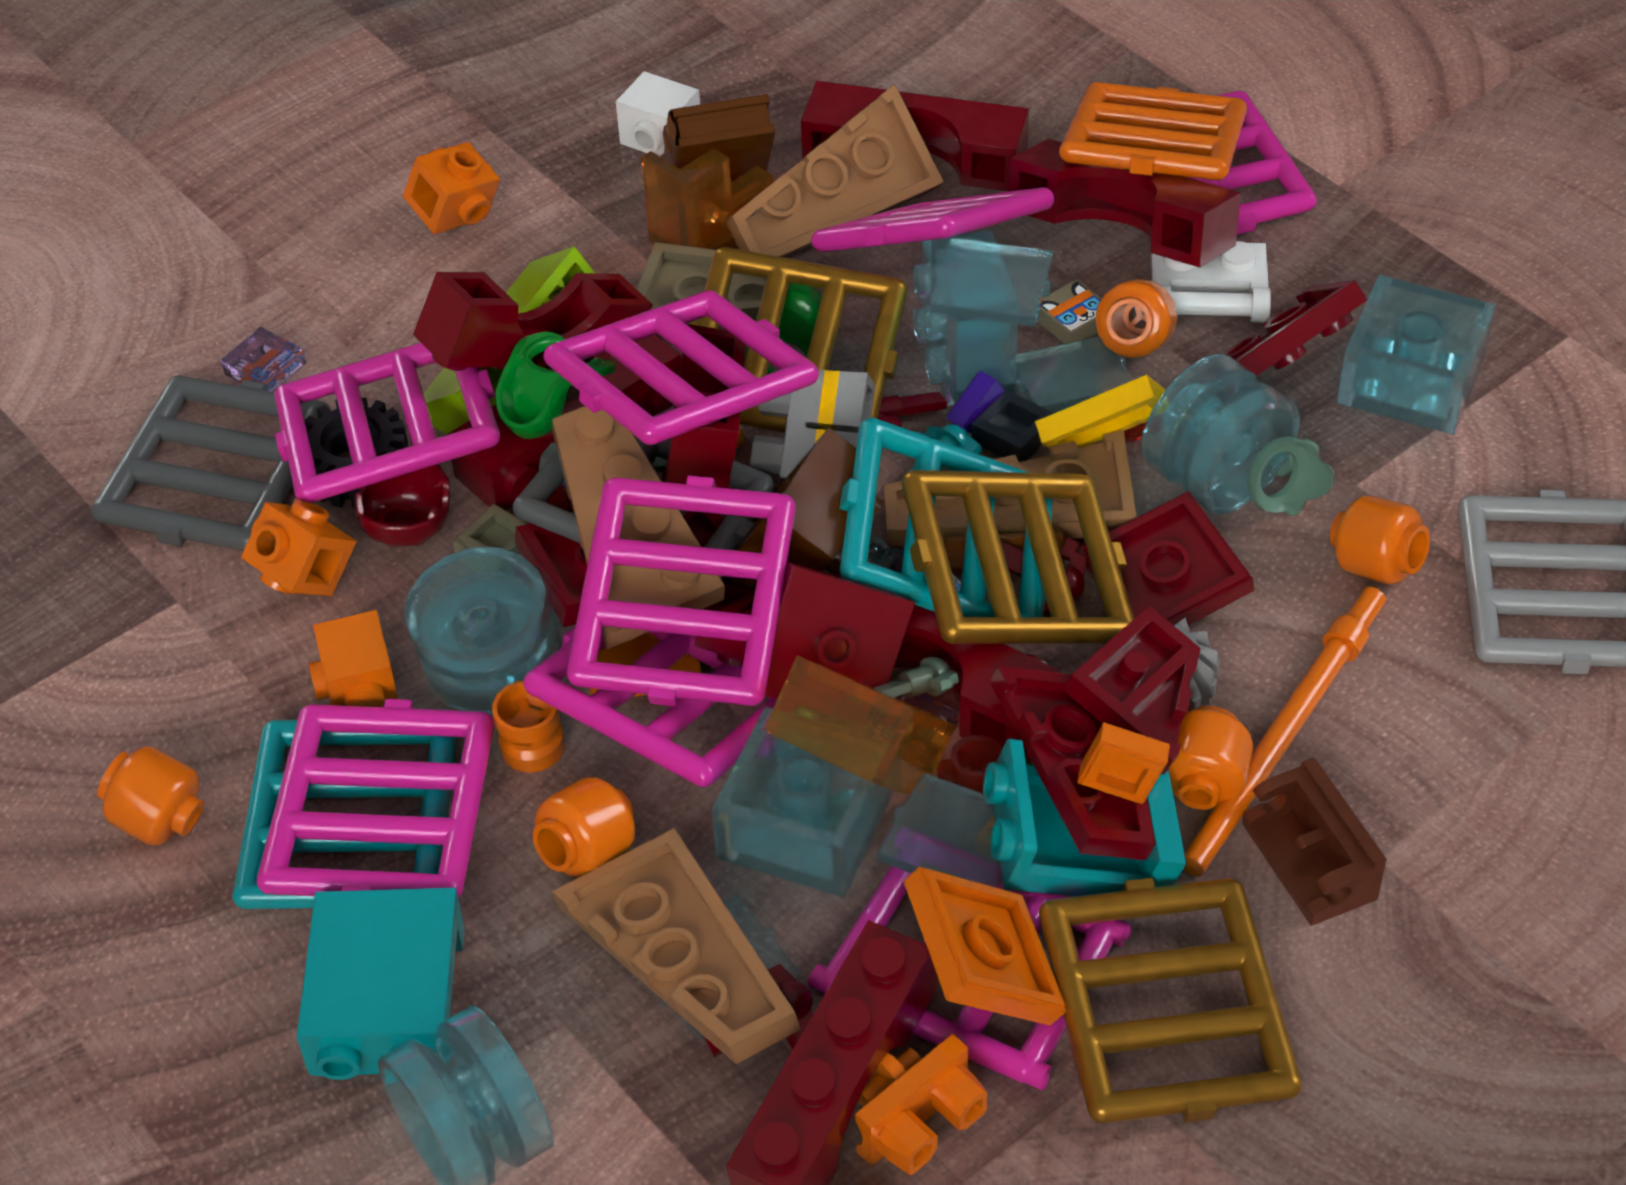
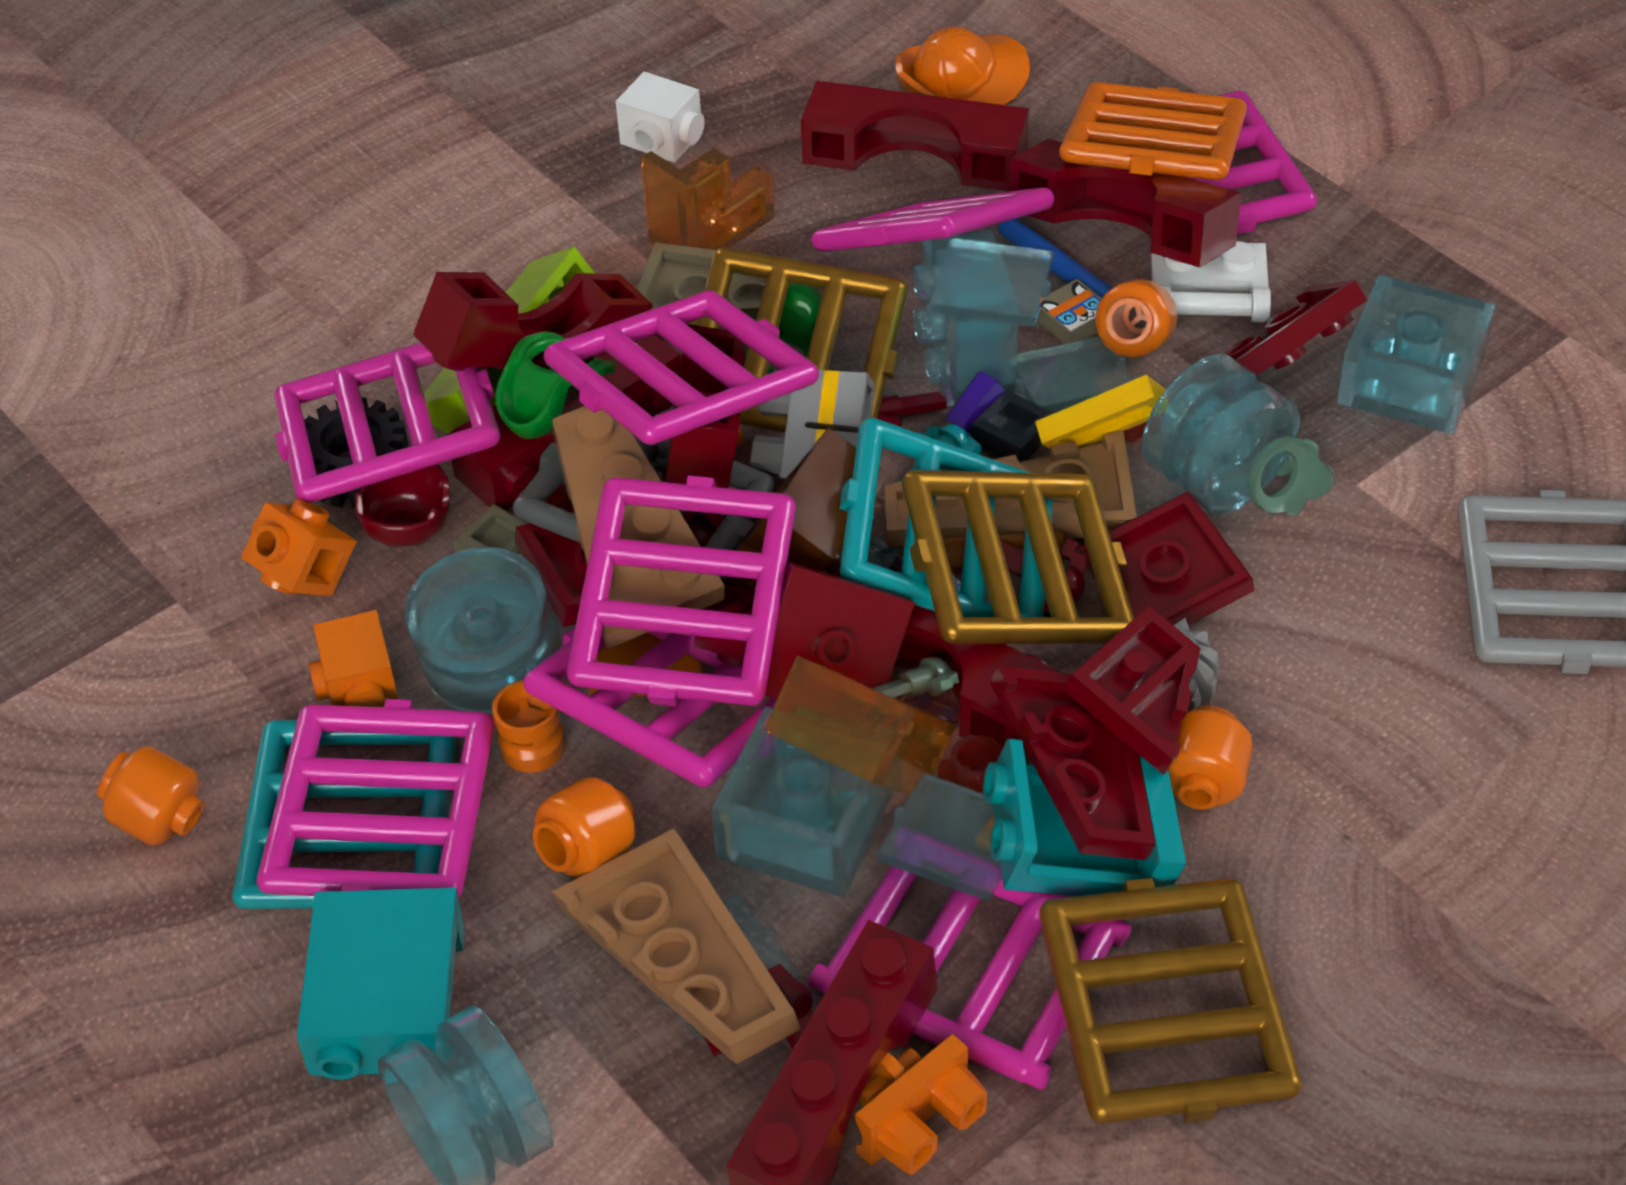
(161, 426): dark grey bar -> none
(264, 359): clear purple tile -> none
(451, 187): orange brick -> none
(733, 127): reddish brown piece -> none
(851, 175): medium nougat wing -> none
(965, 66): none -> orange hat
(984, 947): orange tile -> none
(1062, 264): none -> blue bar
(1123, 763): orange tile -> none
(1315, 843): copper hinge -> none
(1341, 645): orange bar -> none
(1380, 539): orange head -> none

